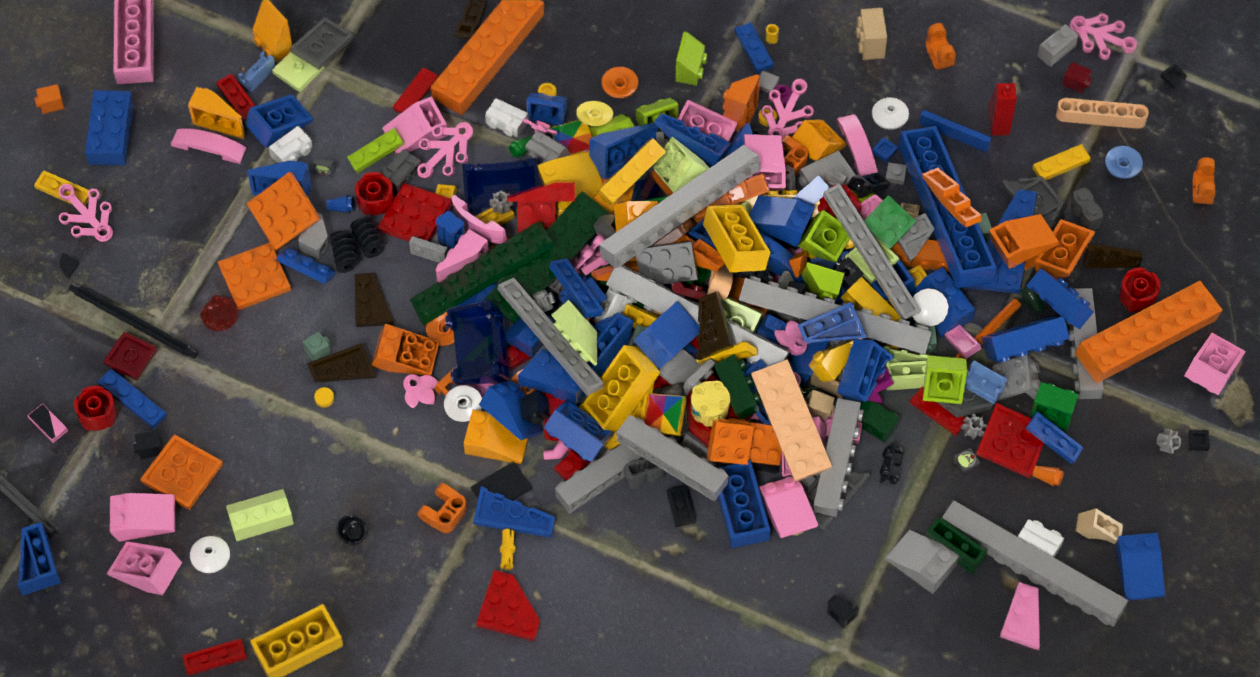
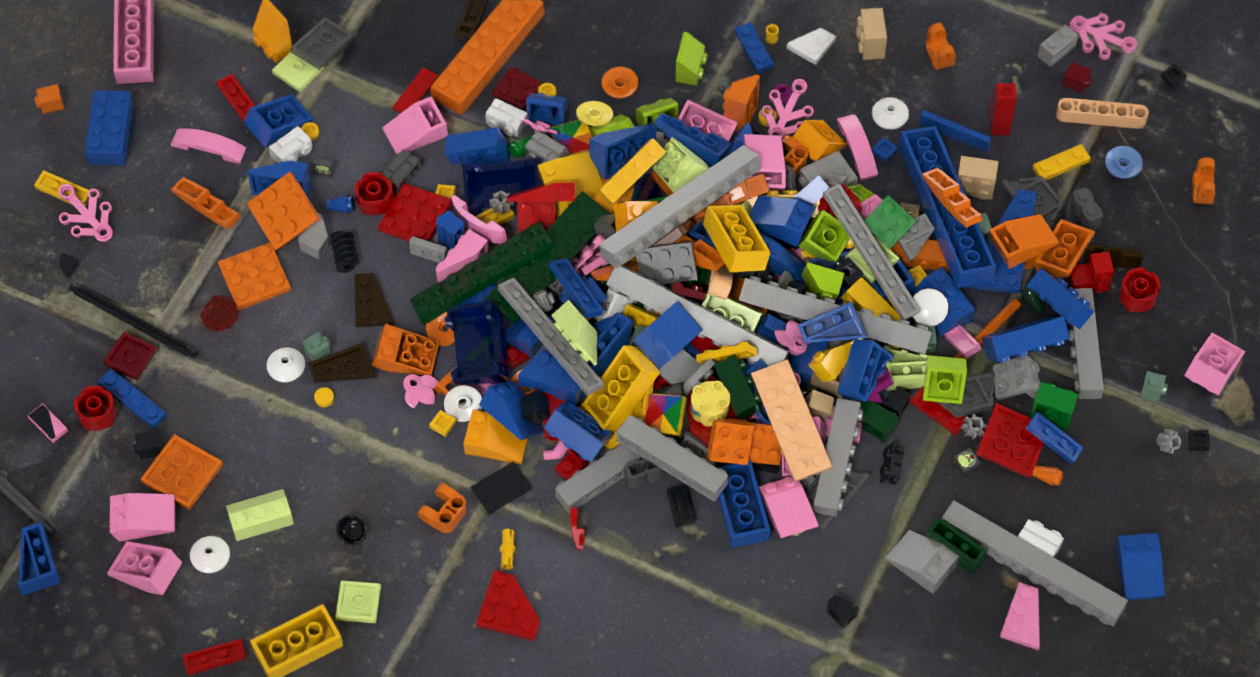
(205, 203): none -> orange slope
(214, 114): light orange slope -> none
(257, 72): medium blue hinge -> none
(286, 371): none -> white dish
(305, 265): blue plate -> none
(311, 130): none -> yellow tile
(358, 601): none -> yellowish green plate
(367, 236): black piece -> none
(375, 150): lime plate -> none
(442, 423): none -> yellow plate
(446, 148): bright pink plant -> none
(477, 147): none -> blue wedge
(502, 513): blue wing -> none
(515, 88): none -> dark red plate
(577, 533): none -> red slope
(713, 327): dark brown wing -> none
(768, 82): light grey tile -> none
(798, 263): orange slope -> none
(812, 45): none -> white wing
(868, 184): black plate -> none
(896, 173): light grey plate -> none
(897, 401): none -> black brick
(977, 176): none -> tan brick
(985, 382): medium blue hinge -> none
(1094, 275): none -> red brick
(1097, 525): tan arch -> none
(1148, 331): orange brick -> none
(1153, 387): none -> sand green brick

